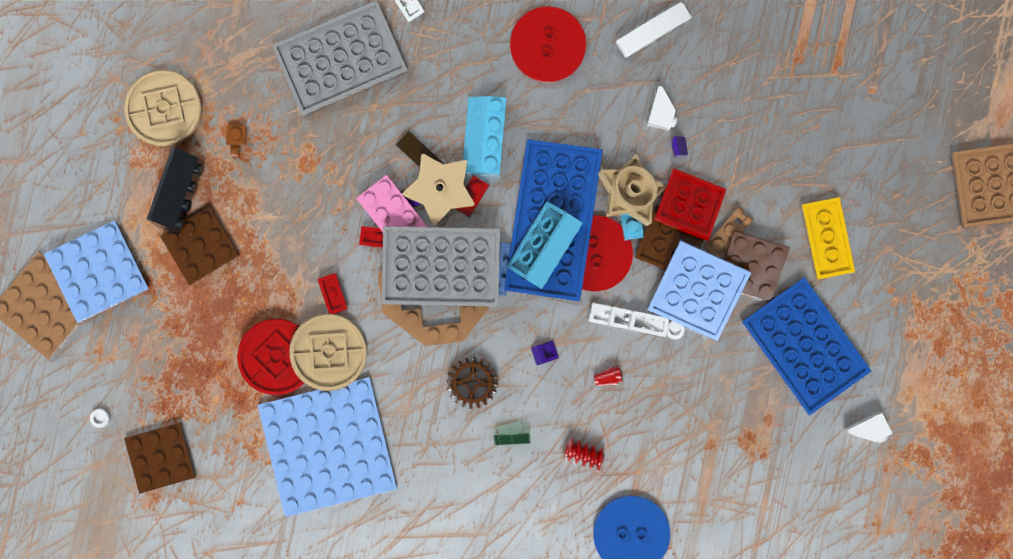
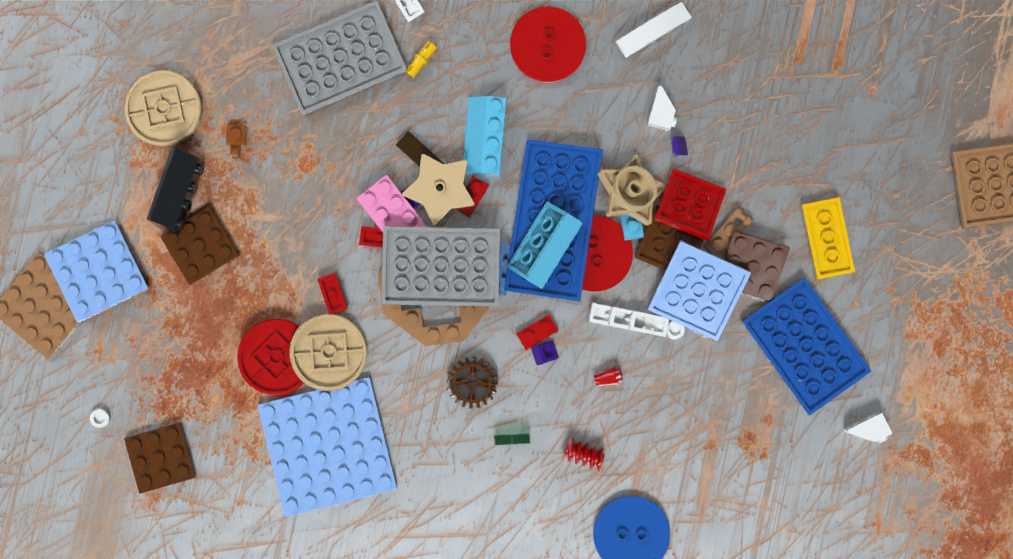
(421, 59): none -> yellow pin
(537, 332): none -> red plate

